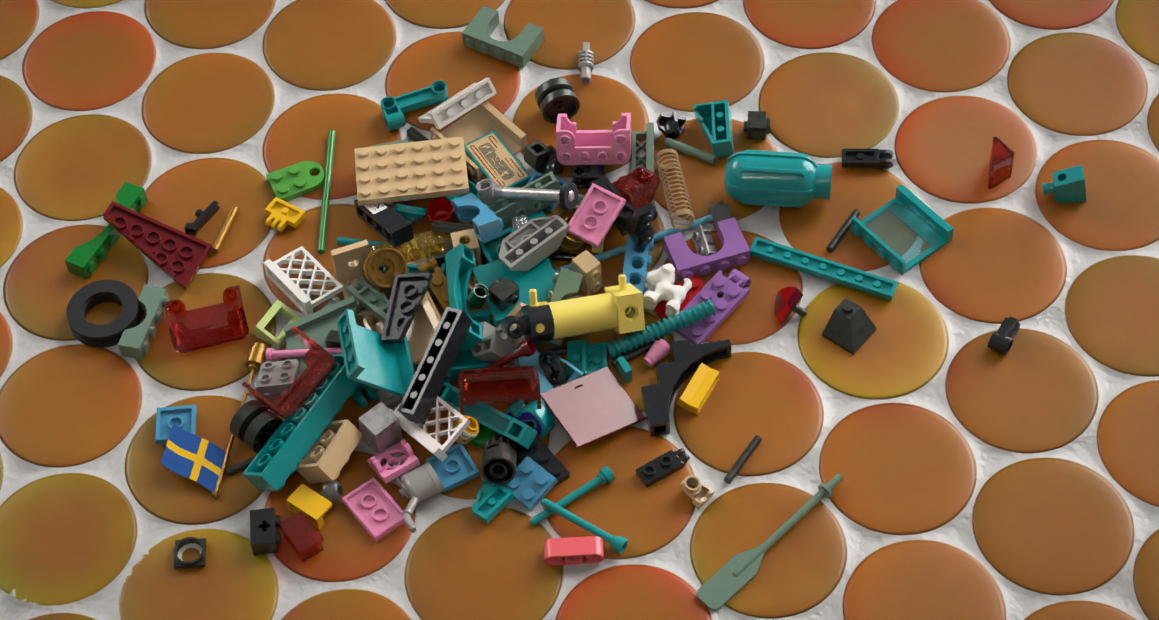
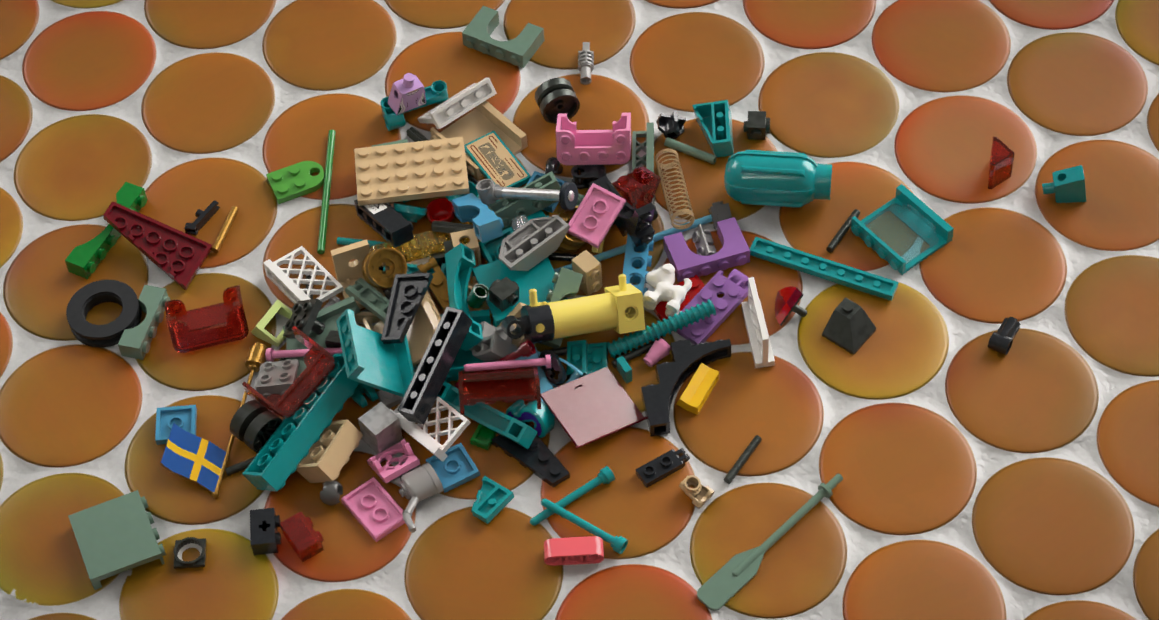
(116, 536): none -> sand green panel
(283, 214): yellow hinge -> none
(304, 318): none -> pearl dark grey plate
(310, 504): yellow panel -> none
(406, 94): none -> lavender torso
(469, 433): yellow head -> none
(498, 461): pearl dark grey gear -> none
(509, 364): none -> bright pink bar
(530, 483): dark azure plate -> none
(537, 154): pearl dark grey brick -> none
(757, 328): none -> white fence
(867, 158): black hinge -> none

